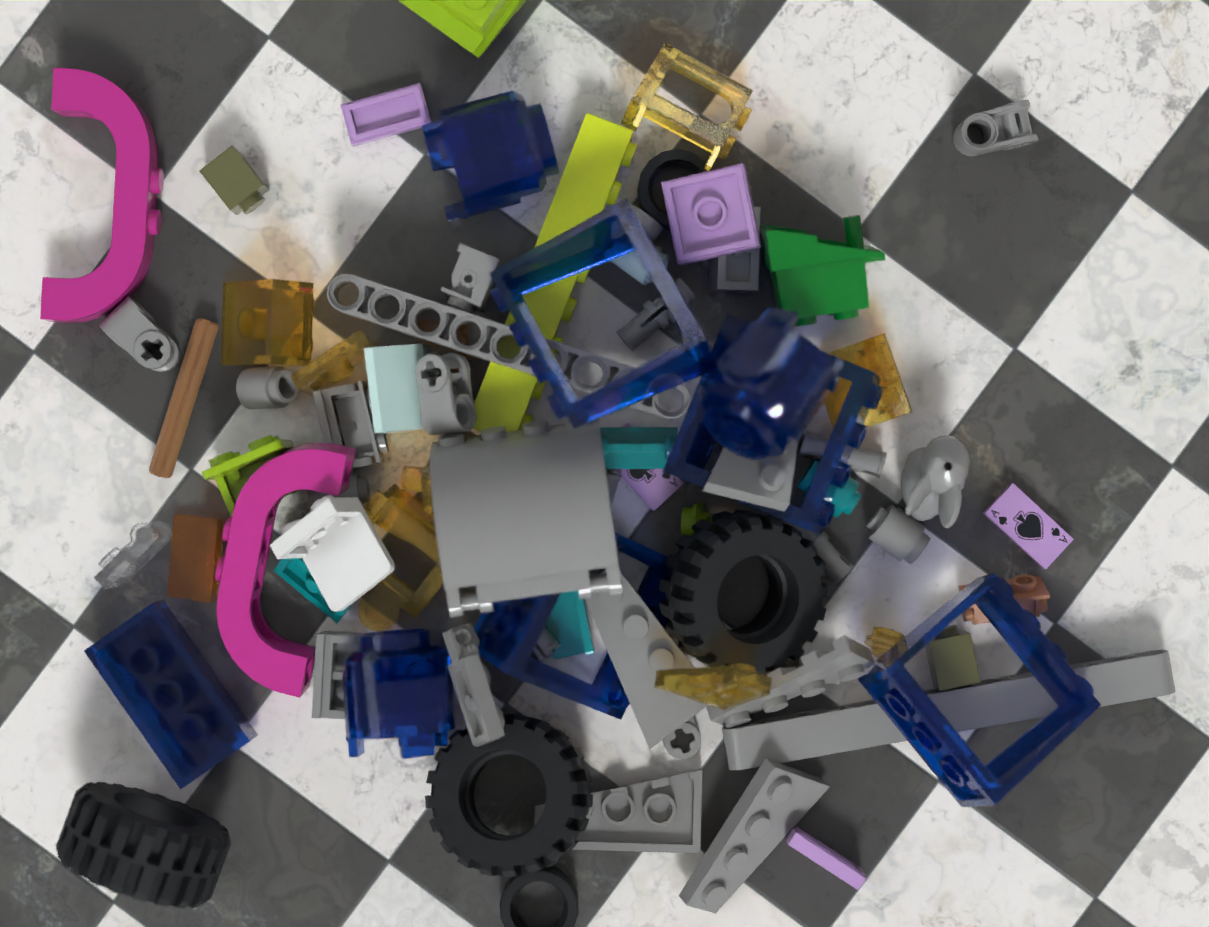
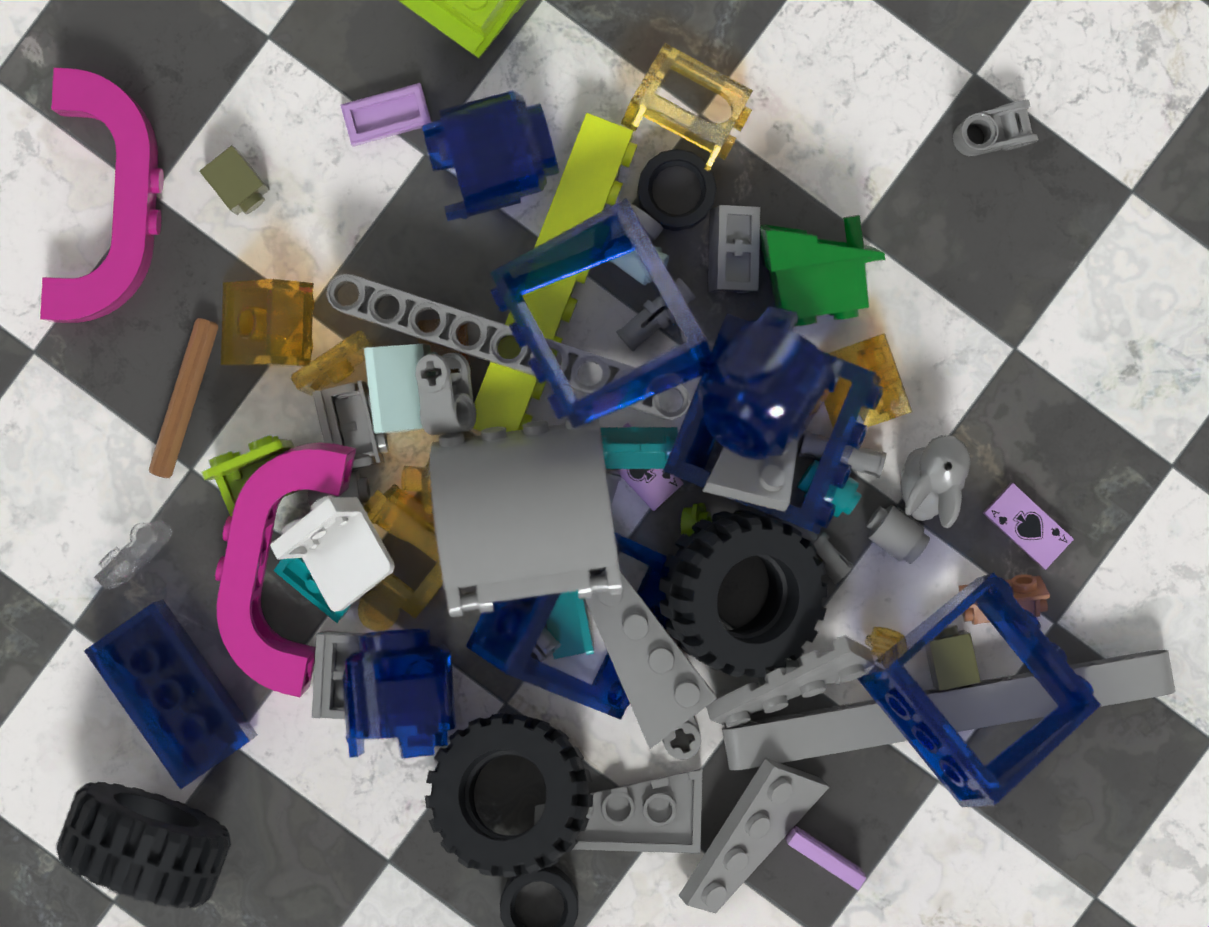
(137, 332): light grey piece -> none
(194, 557): clear orange panel -> none
(266, 387): light grey brick -> none
(471, 280): light grey hinge -> none
(472, 686): light grey hinge -> none
(711, 214): lavender tile -> none
(715, 686): clear yellow wing -> none

